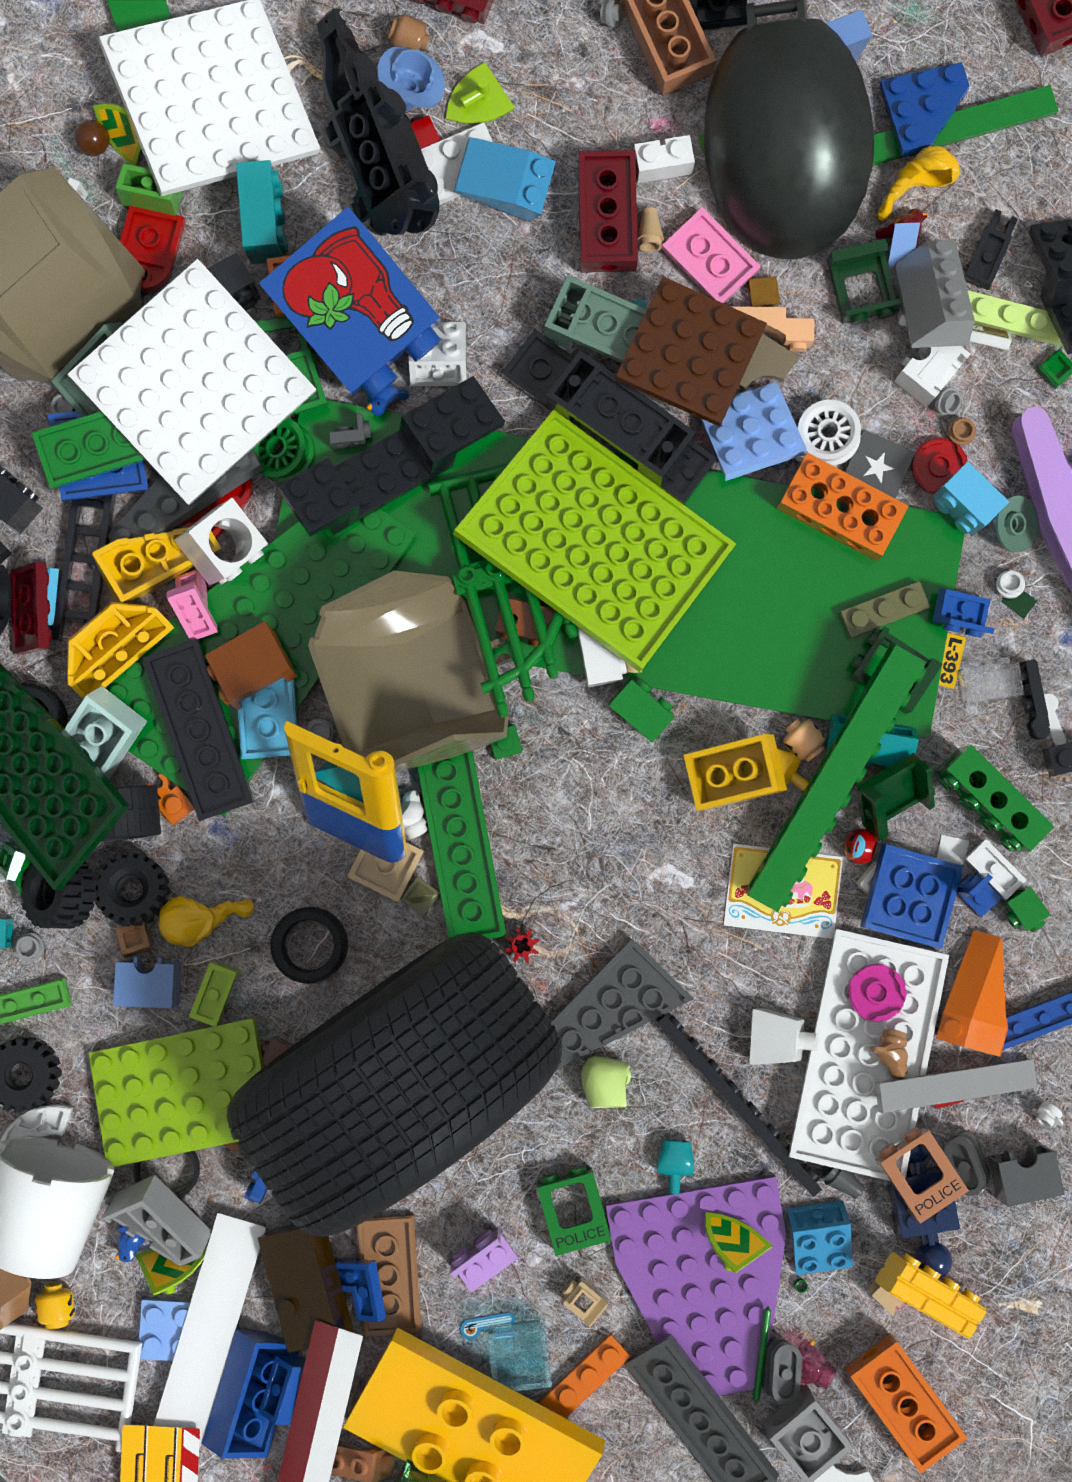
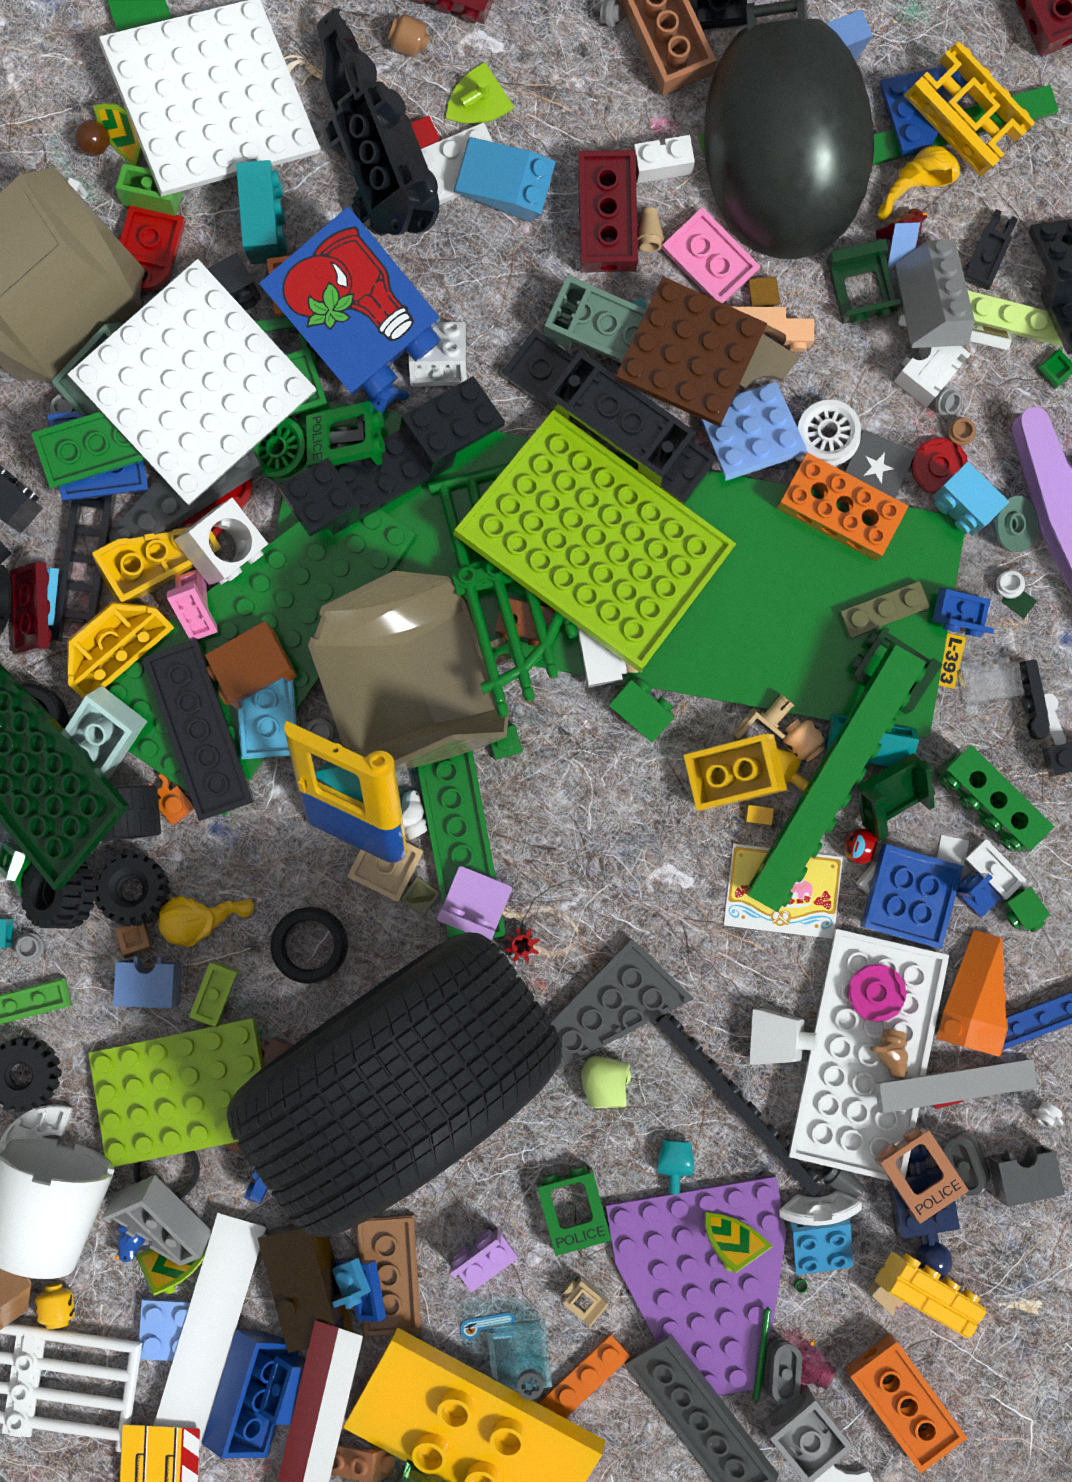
(319, 435): none -> green window
(351, 1283): none -> dark azure bracket
(412, 76): medium blue hat -> none
(474, 903): none -> lavender bracket
(535, 1391): none -> dark grey bush
(759, 815): none -> yellow piece
(769, 718): none -> tan bracket
(820, 1210): none -> white tile
(955, 123): none -> yellow fence

